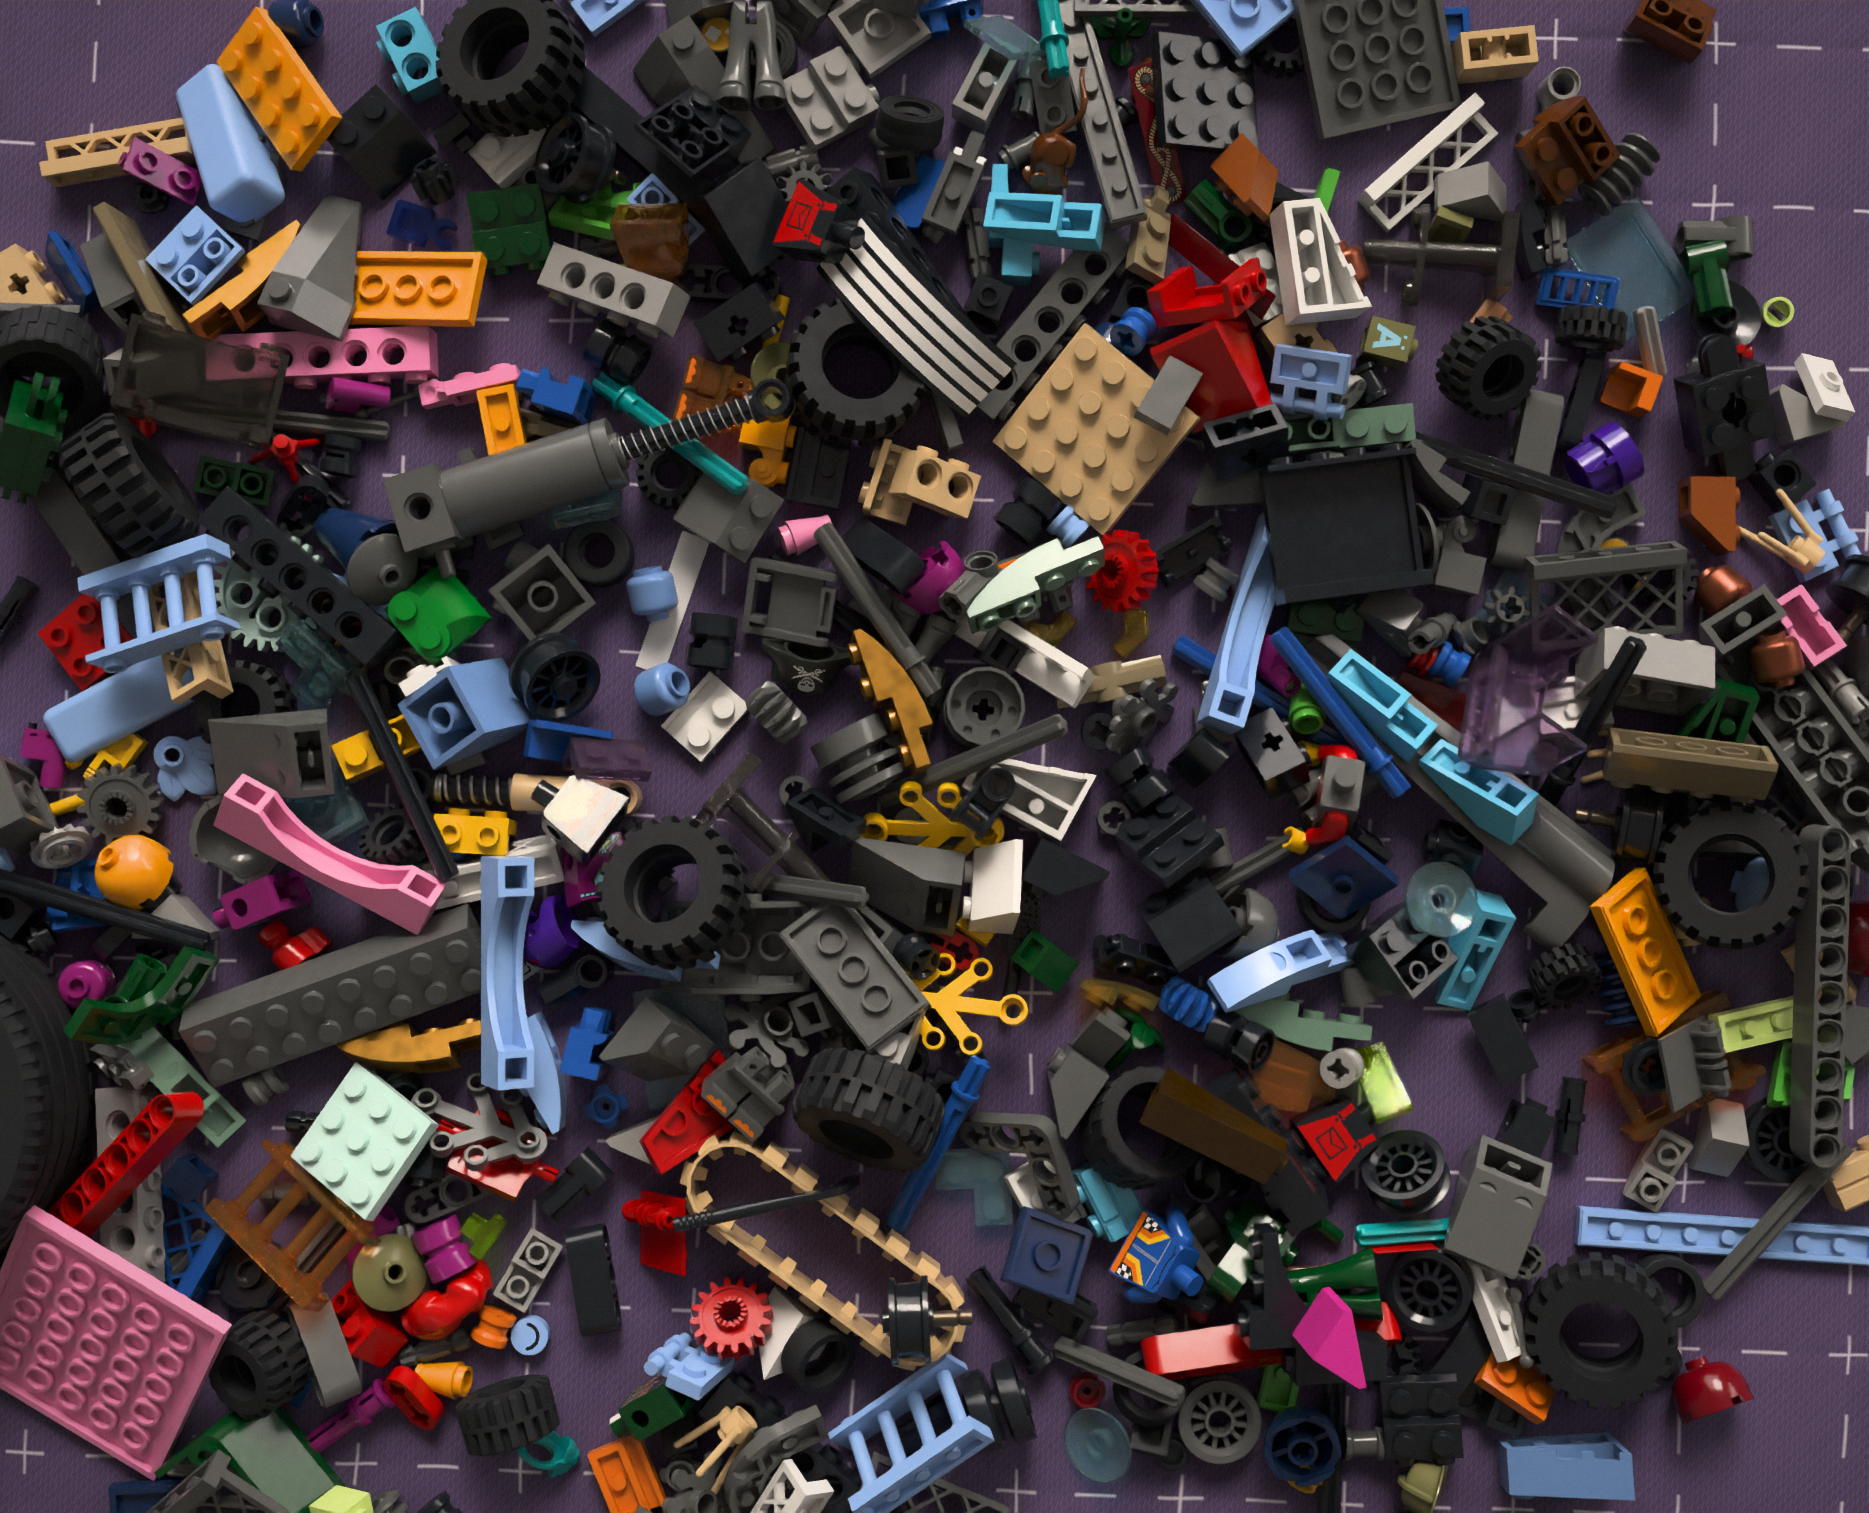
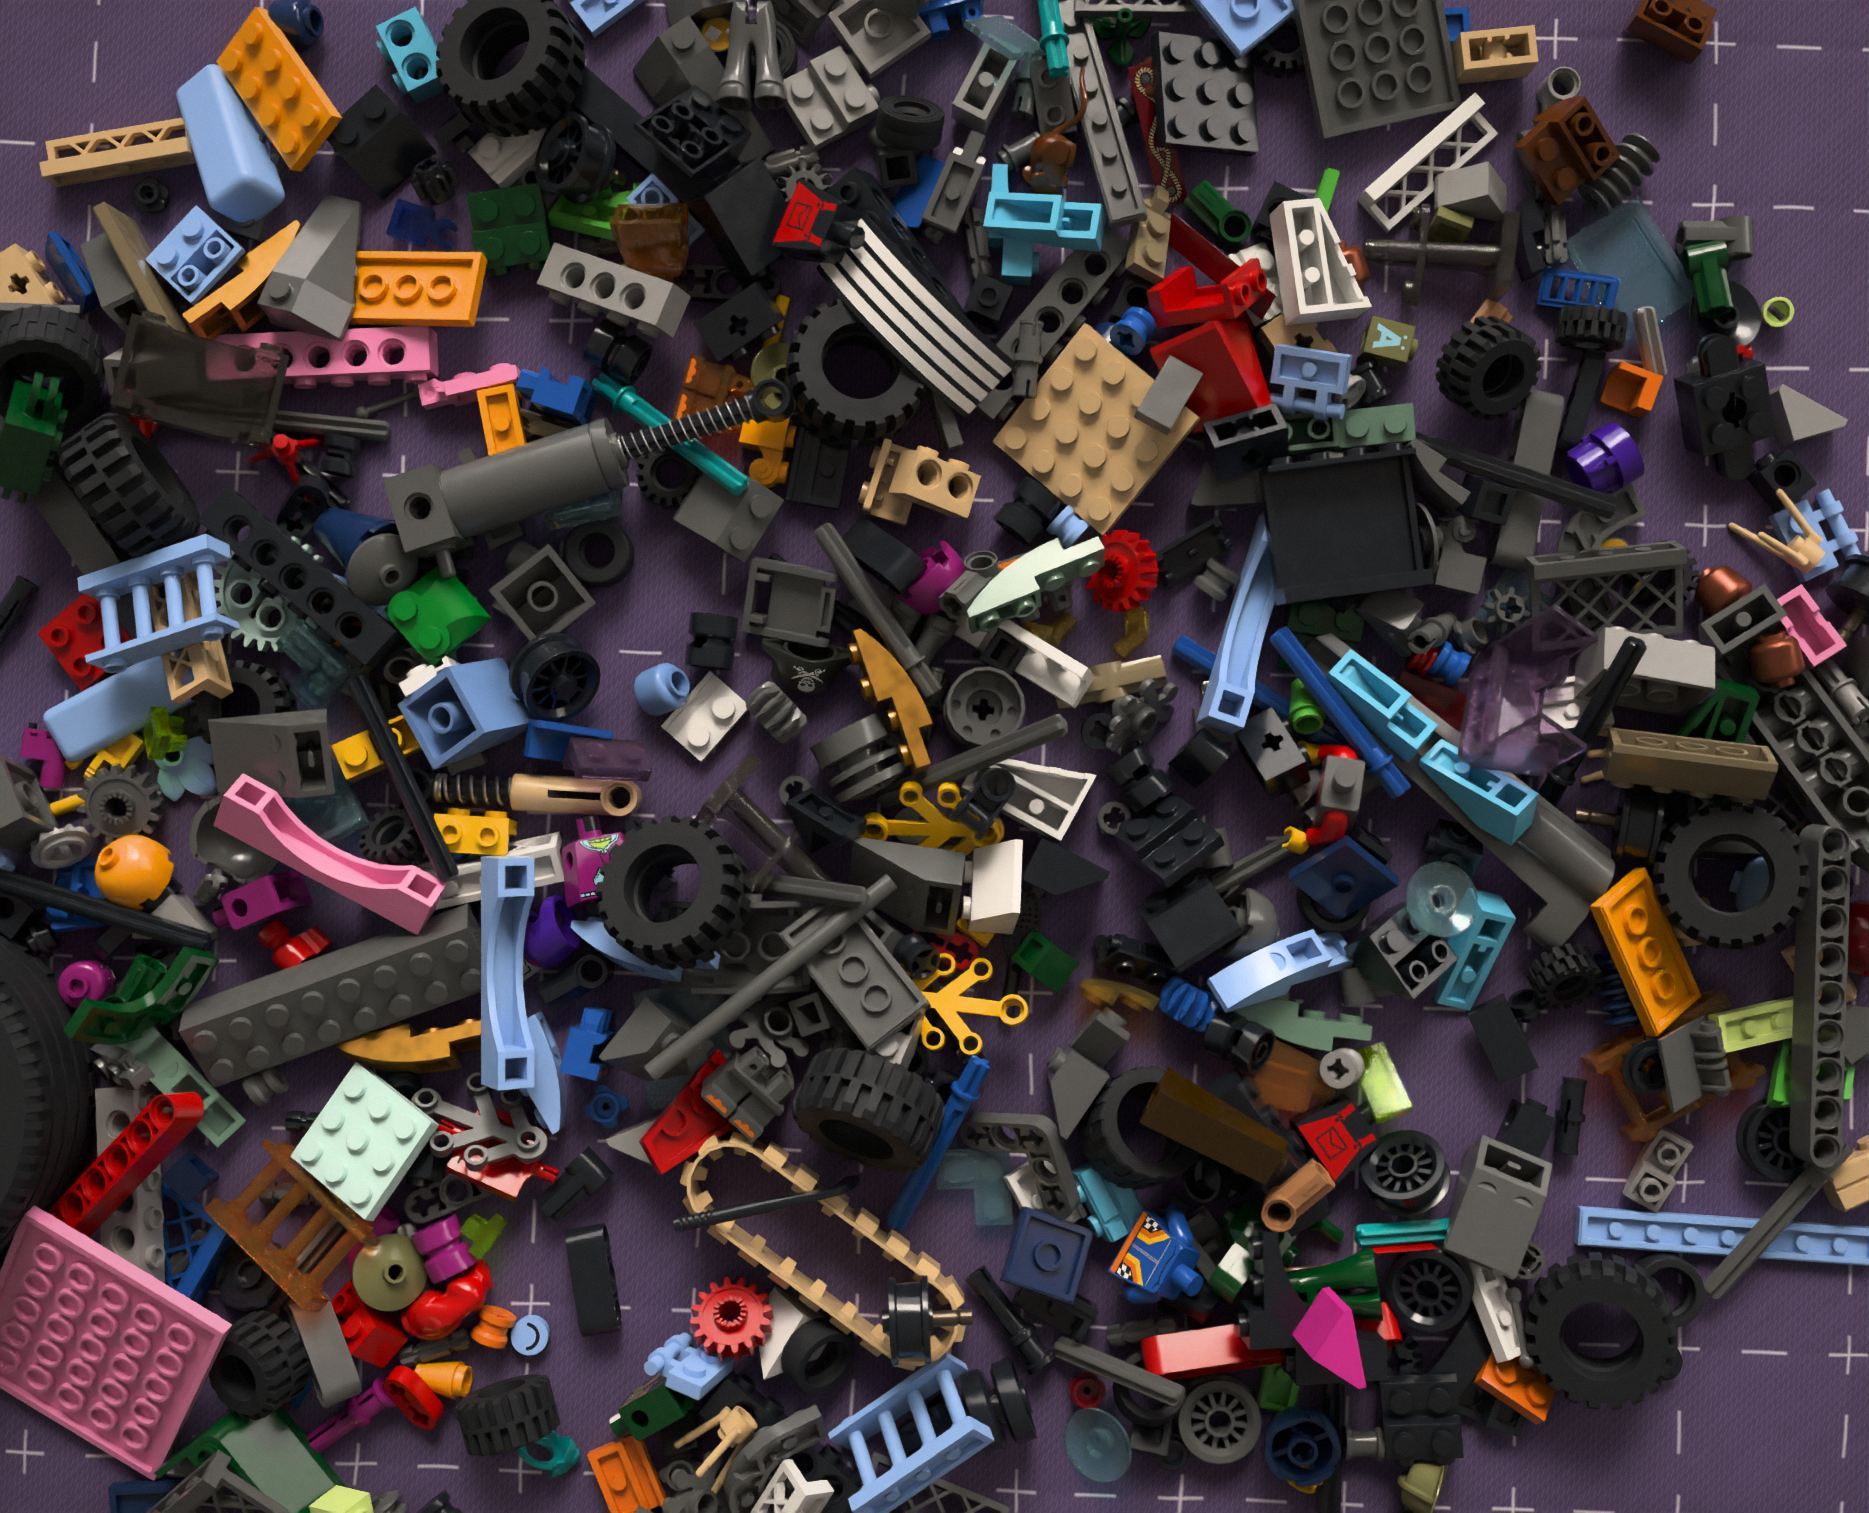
(160, 735): none -> clear neon green tile
(161, 171): magenta hinge -> none
(210, 887): none -> dark grey axle
(248, 480): dark green slope -> none
(348, 395): magenta piece -> none
(528, 1270): light grey slope -> none
(580, 815): torso -> none
(652, 593): medium blue head -> none
(659, 1242): red hinge -> none
(685, 570): white sticker -> none
(766, 980): none -> dark grey piece
(798, 534): bright pink cone -> none
(1027, 358): none -> dark grey pin
(1141, 1038): dark green plant -> none
(1248, 175): dark orange slope -> none
(1274, 669): magenta piece -> none
(1298, 1194): none -> medium nougat piece
(1566, 1467): medium blue wedge -> none
(1708, 1389): dark red cylinder -> none
(1709, 511): dark orange slope -> none
(1720, 1138): light grey slope -> none
(1824, 387): white plate -> none

